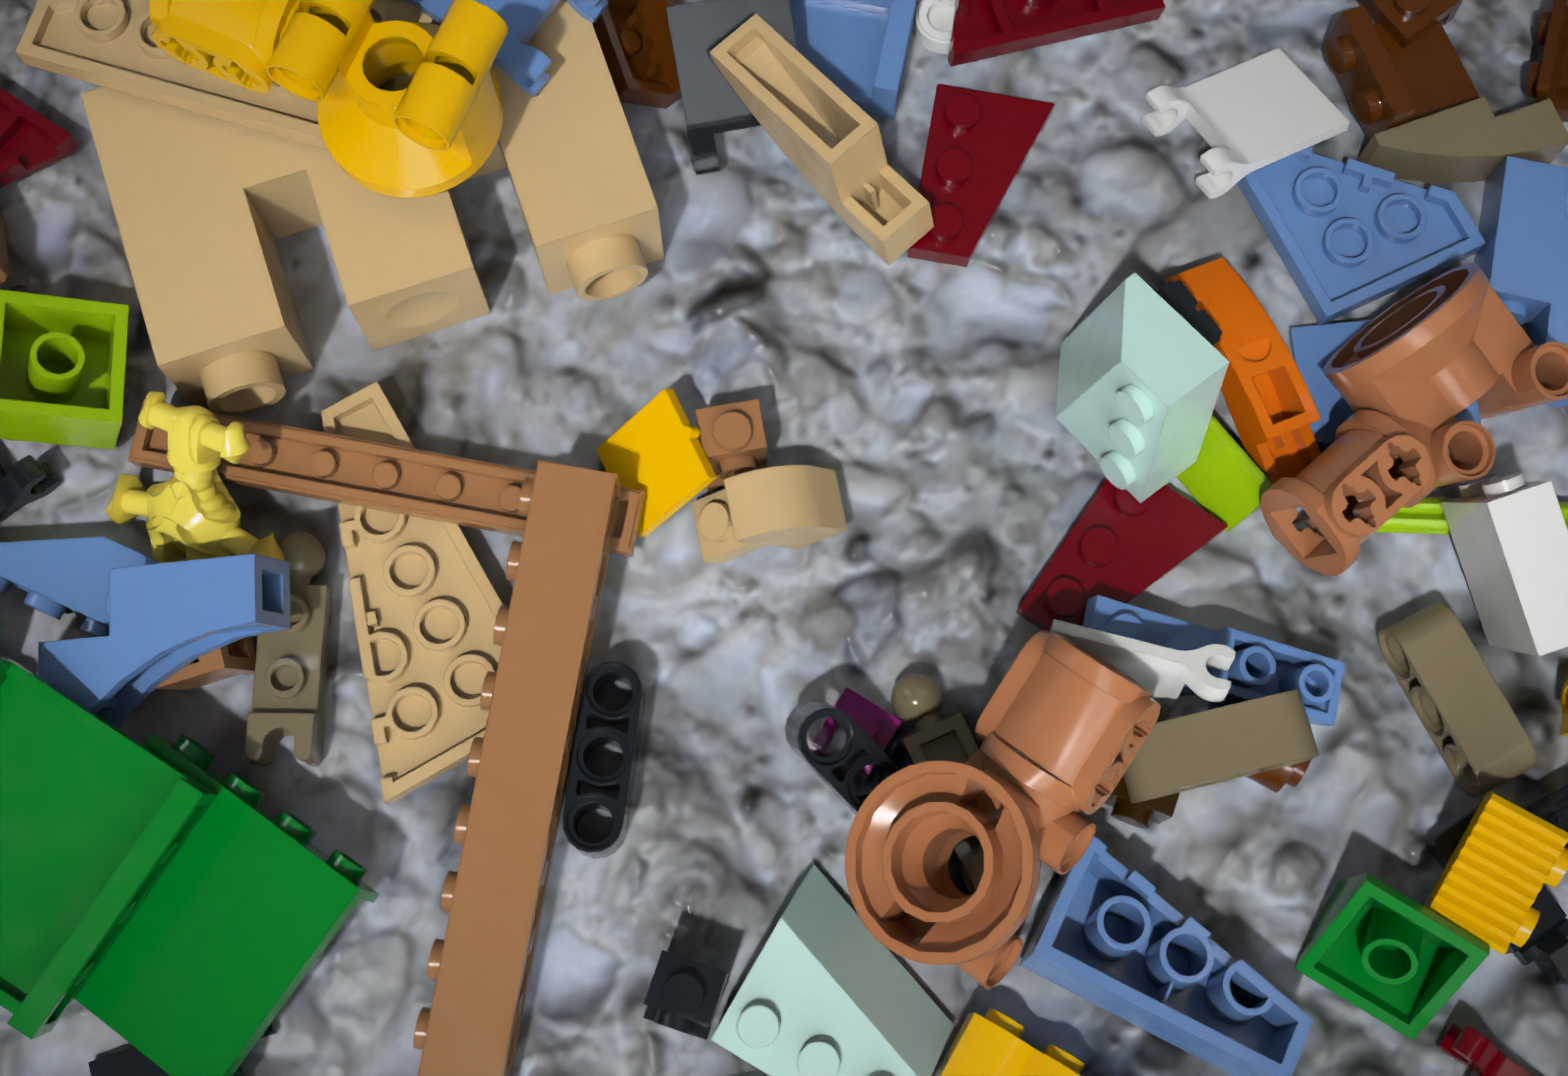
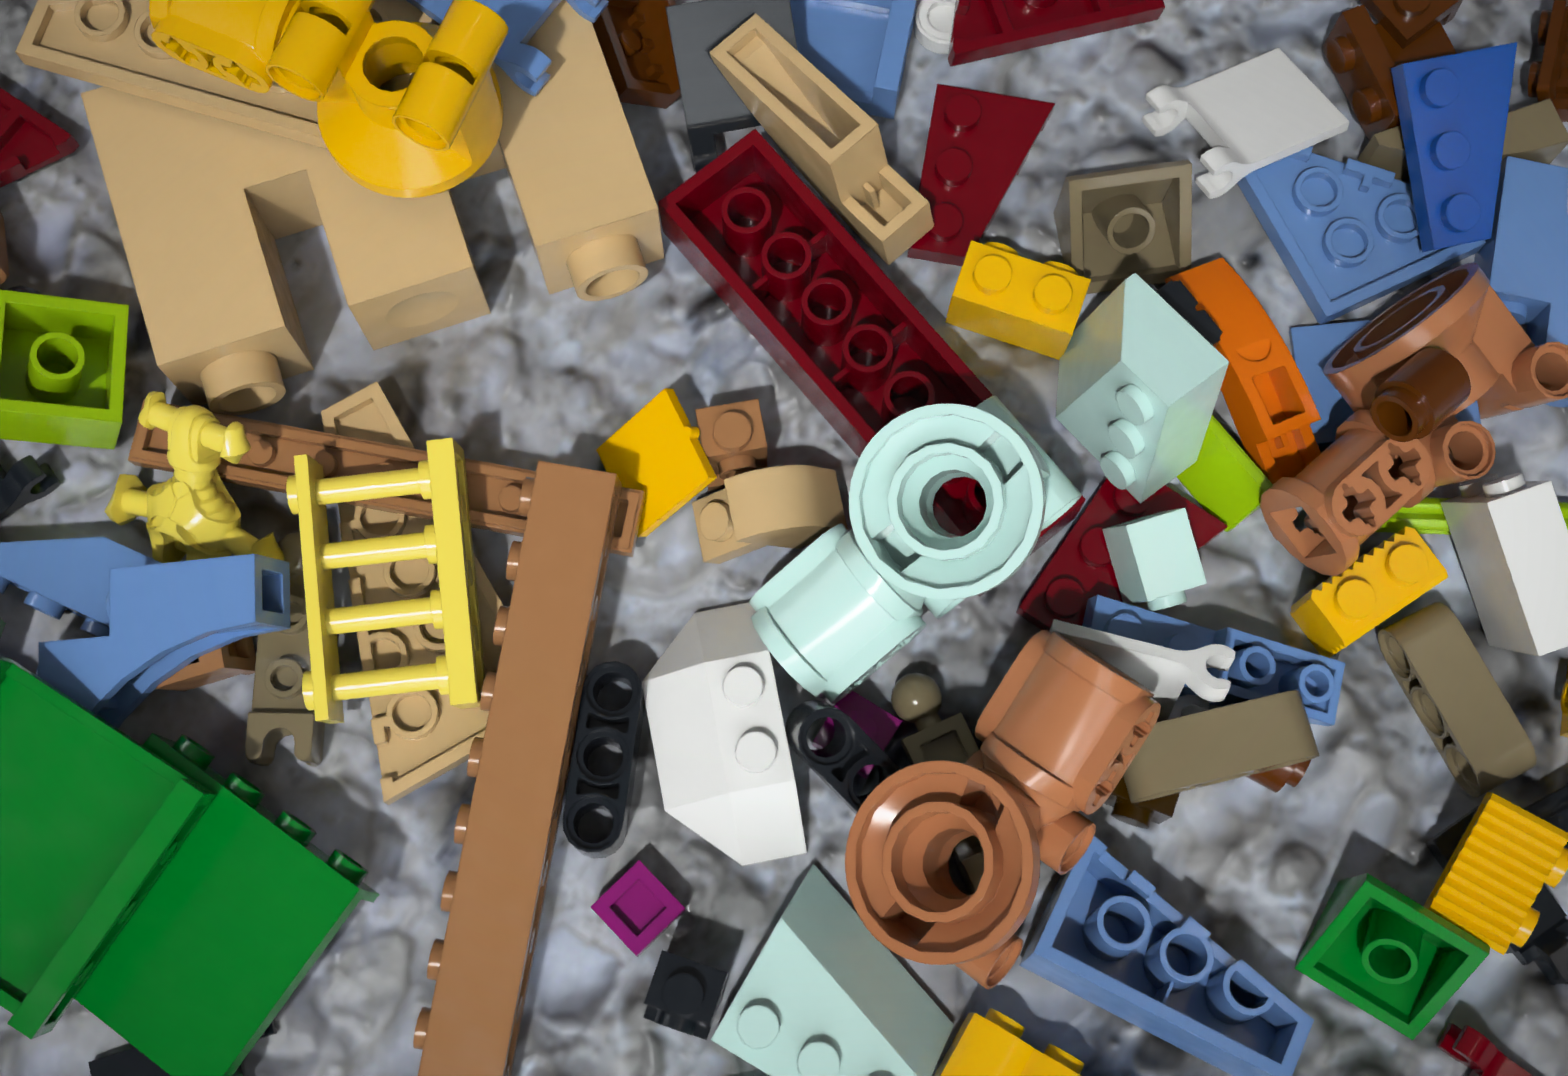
(448, 608): none -> light yellow fence
(638, 908): none -> magenta plate
(724, 739): none -> white wedge
(822, 307): none -> dark red brick
(862, 590): none -> light aqua piece
(1017, 299): none -> yellow brick
(1127, 223): none -> dark tan slope
(1155, 559): none -> light aqua brick
(1368, 592): none -> yellow brick
(1420, 395): none -> reddish brown brick
(1454, 140): none -> blue wing

